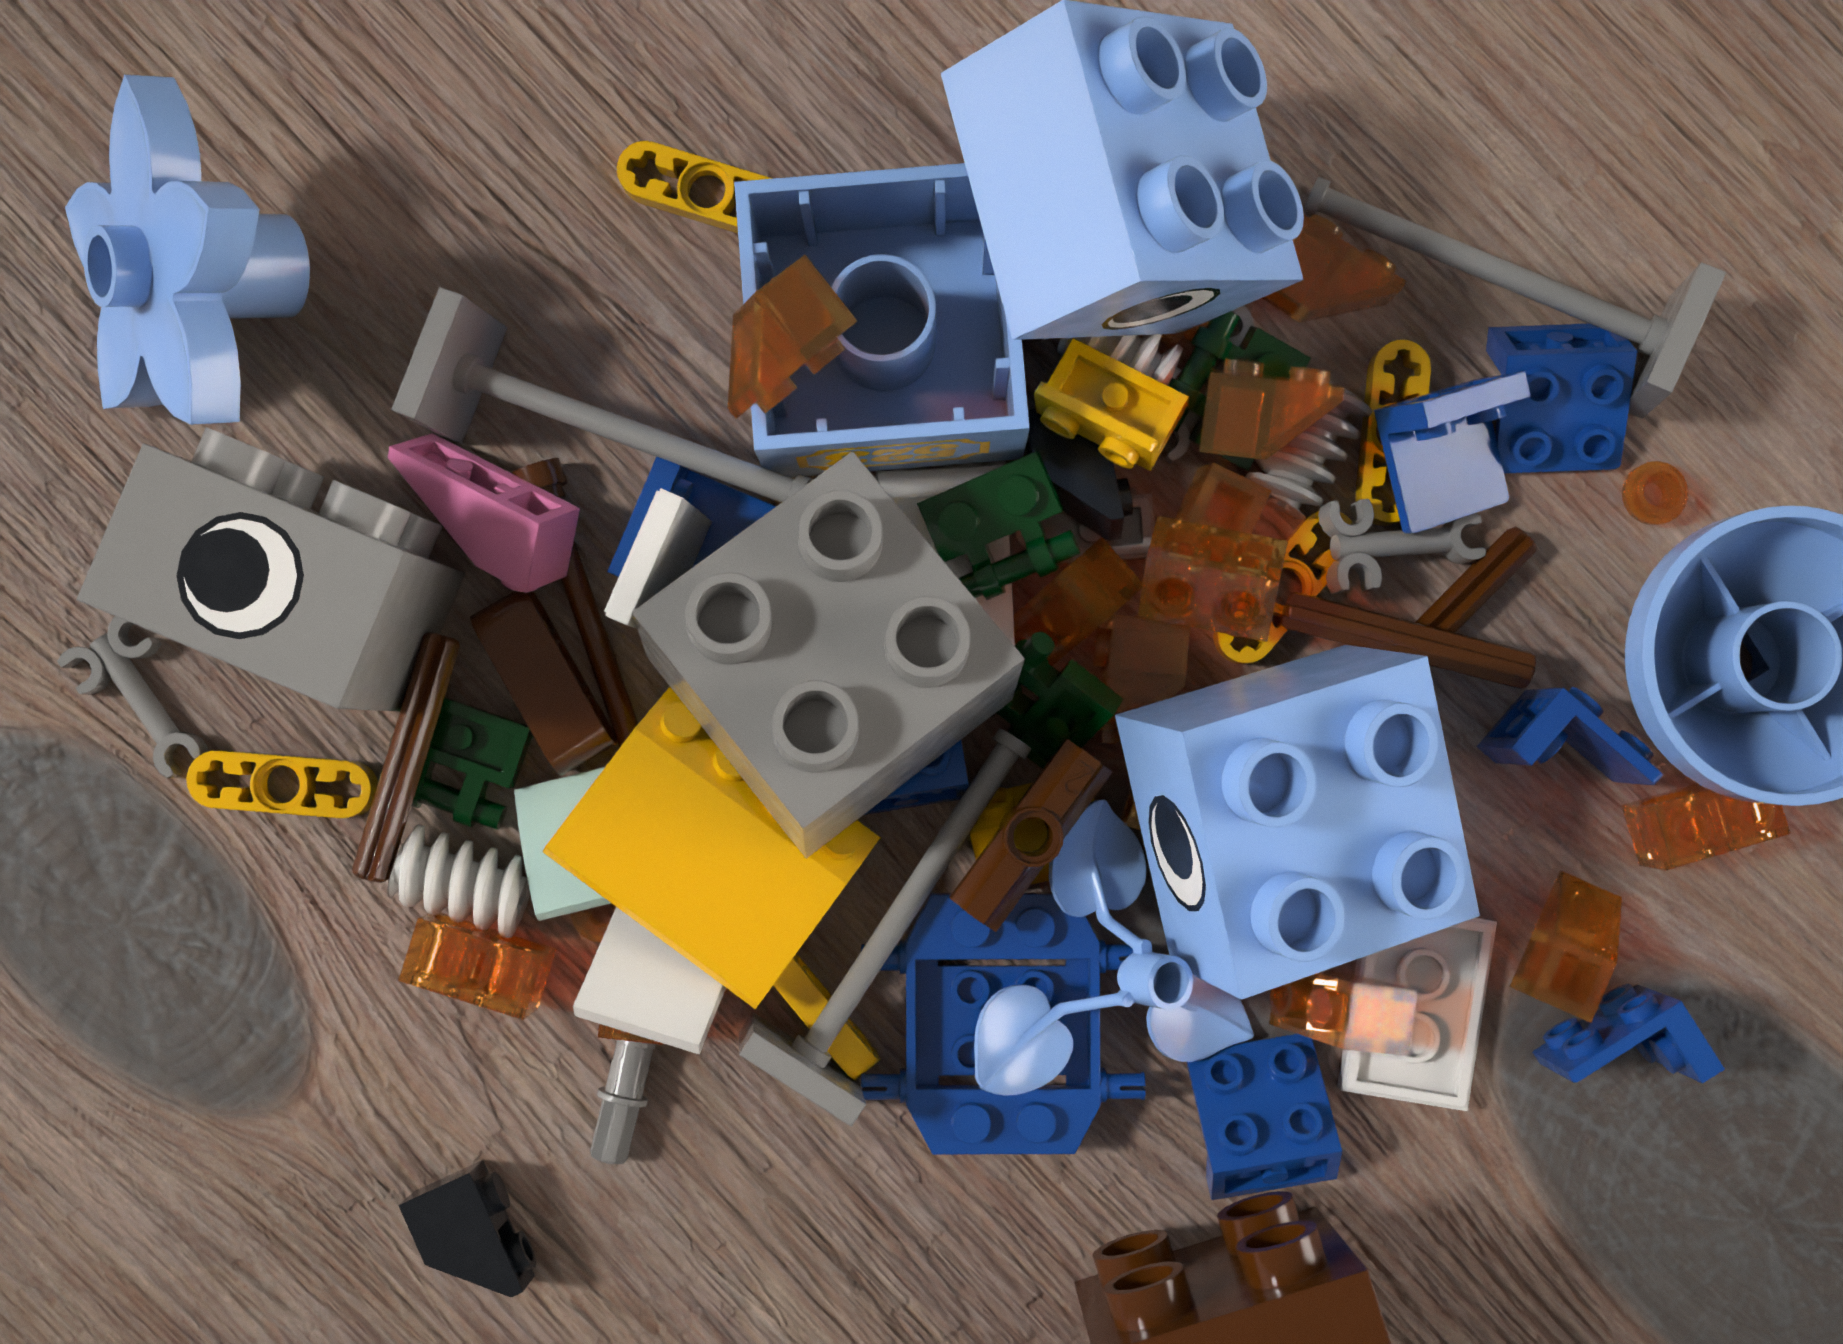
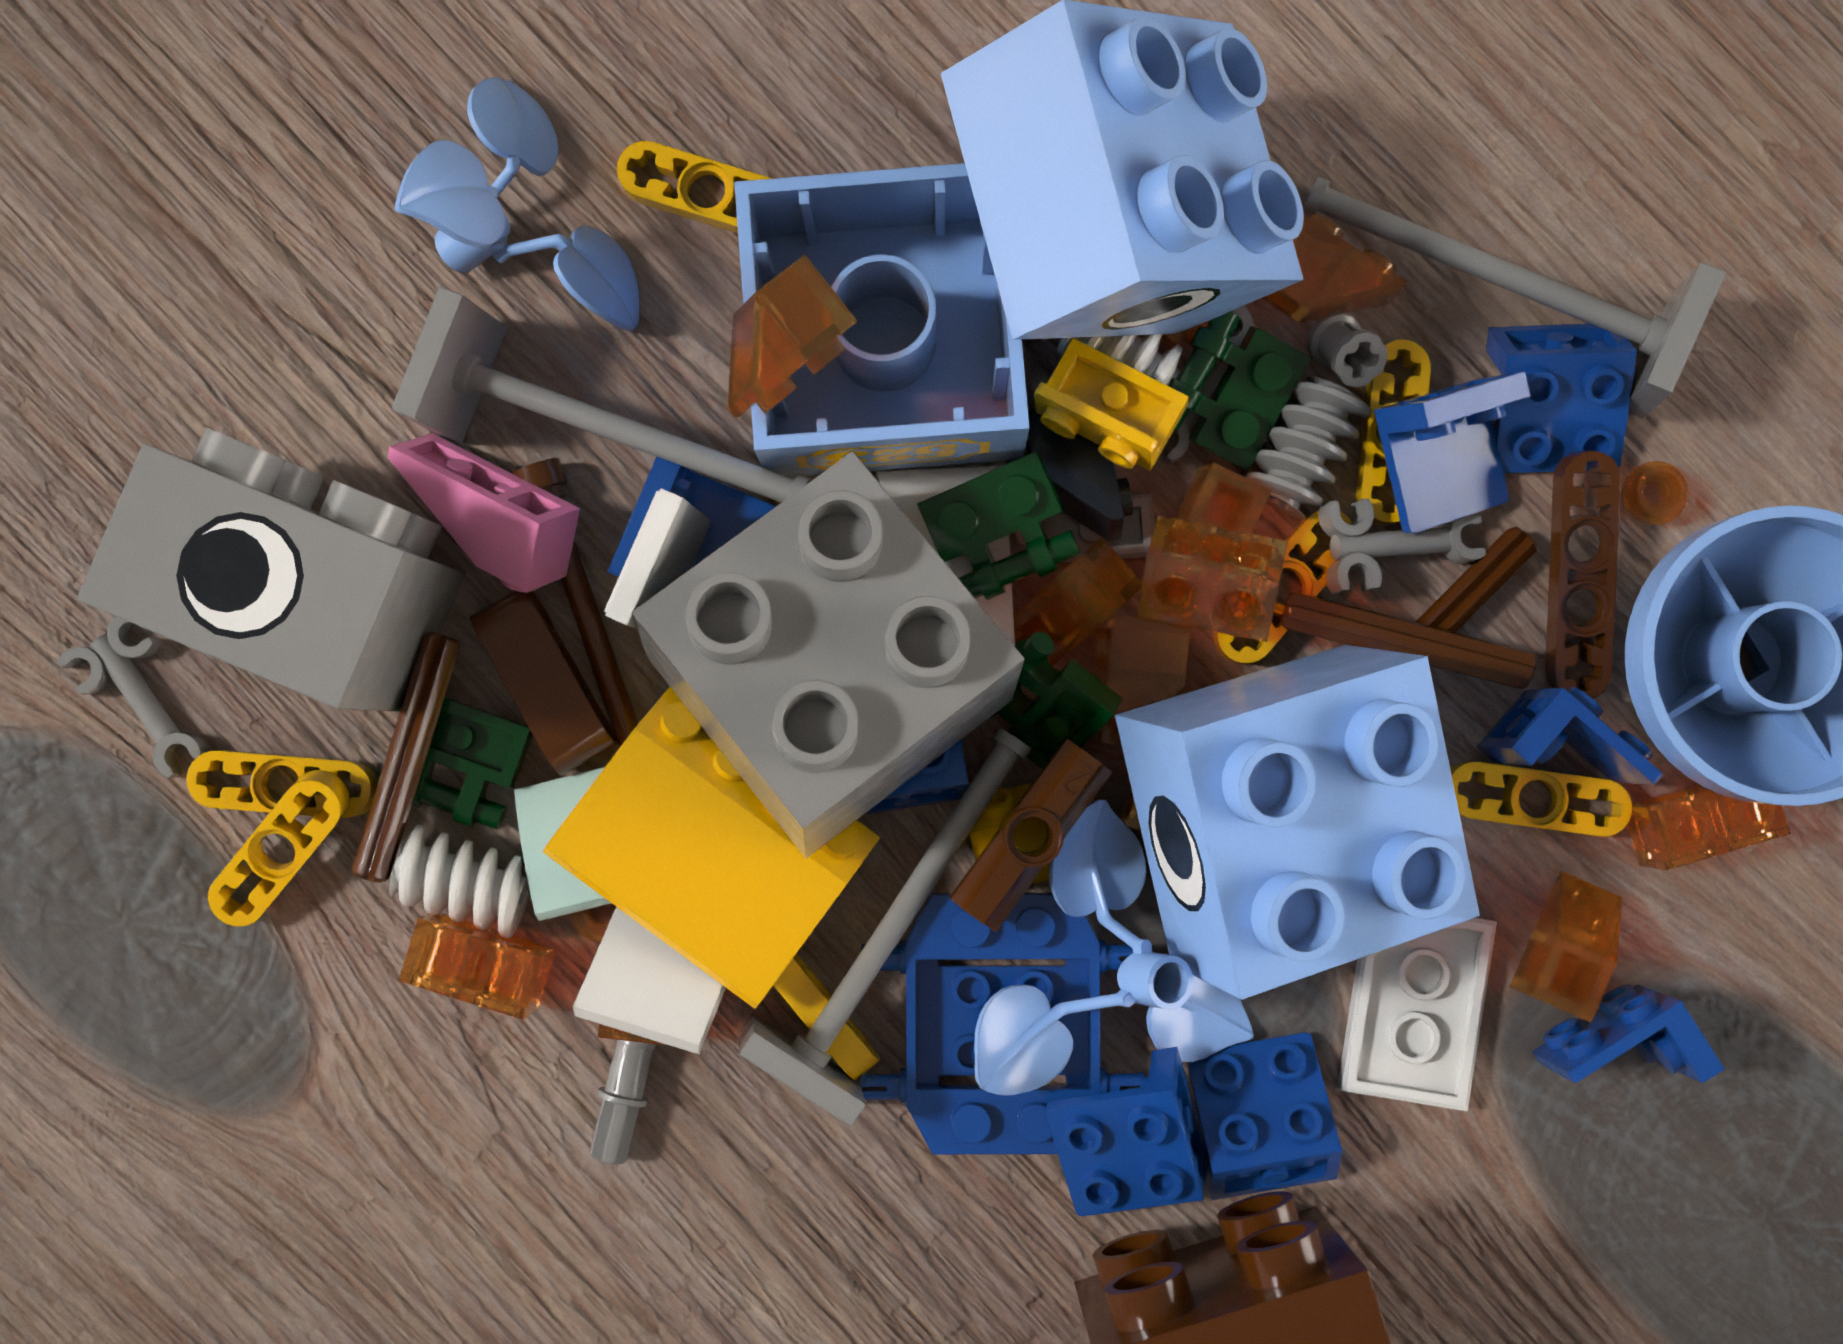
(177, 262): light blue plant -> none
(282, 822): none -> yellow beam
(452, 193): none -> light blue plant
(467, 1232): black slope -> none
(1132, 1143): none -> blue bracket
(1262, 413): clear orange slope -> none
(1347, 1011): clear orange slope -> none
(1350, 351): none -> light grey bush
(1582, 788): none -> yellow beam
(1595, 575): none -> reddish brown beam

